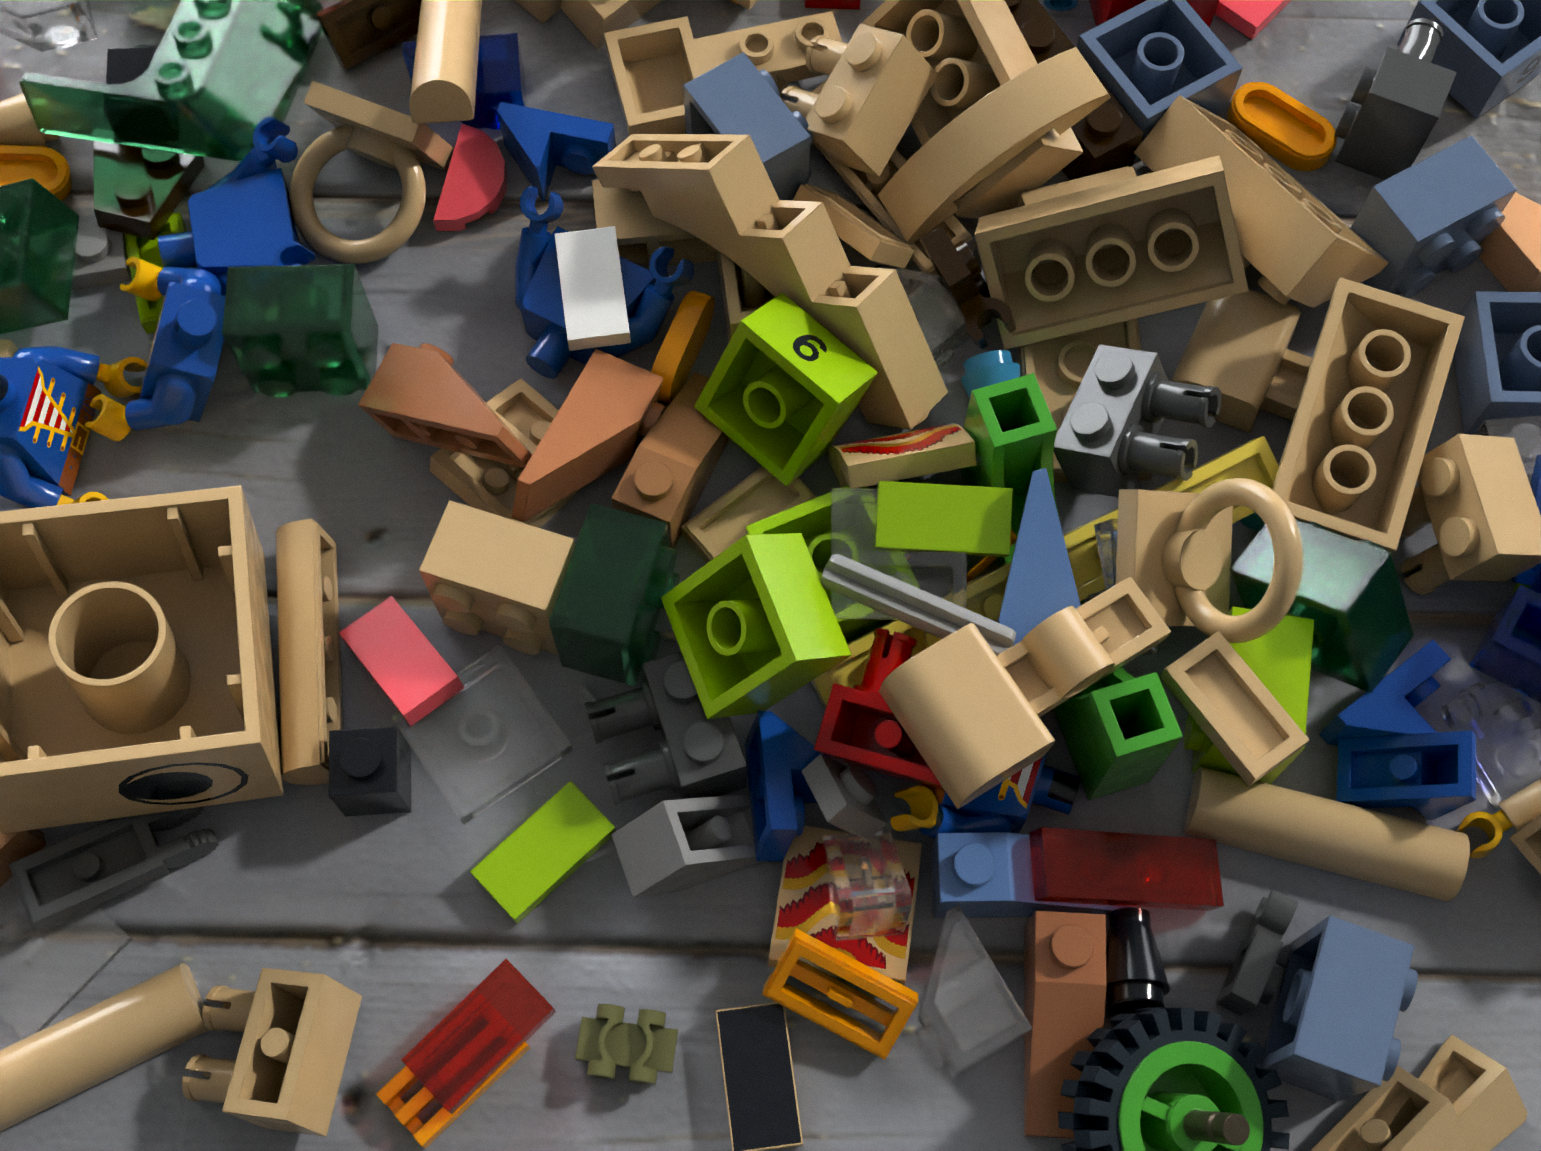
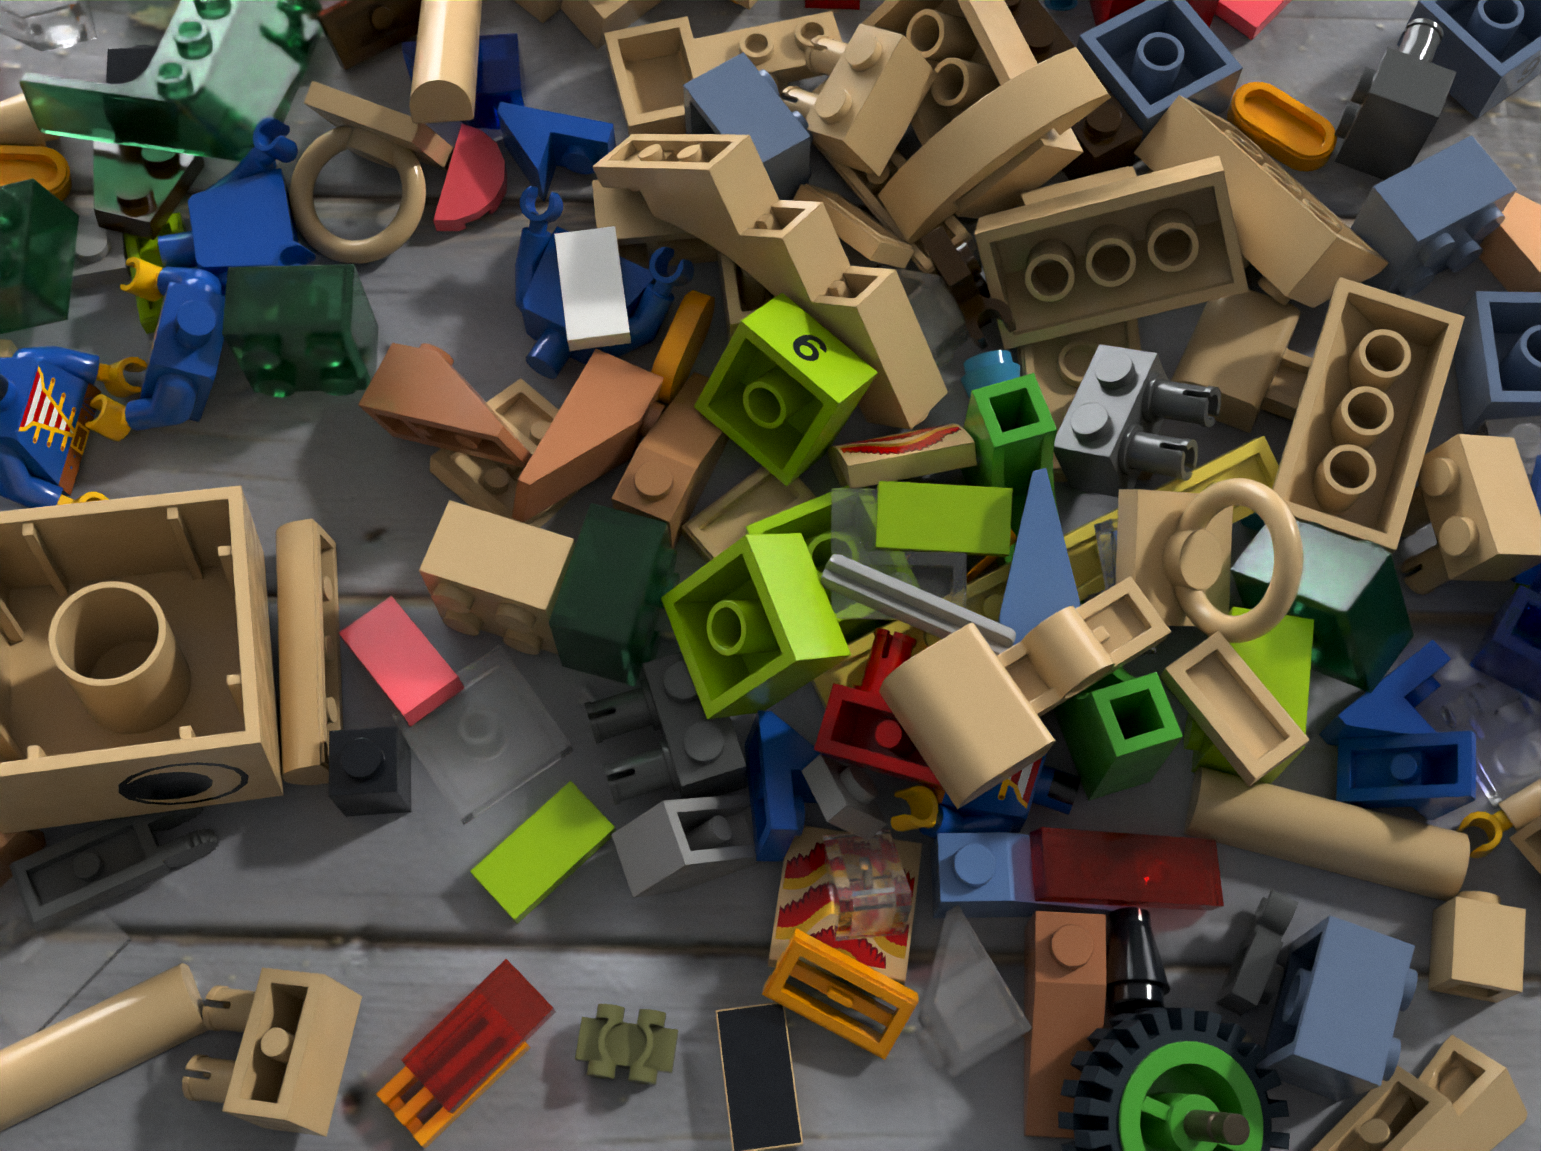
(1477, 947): none -> tan brick

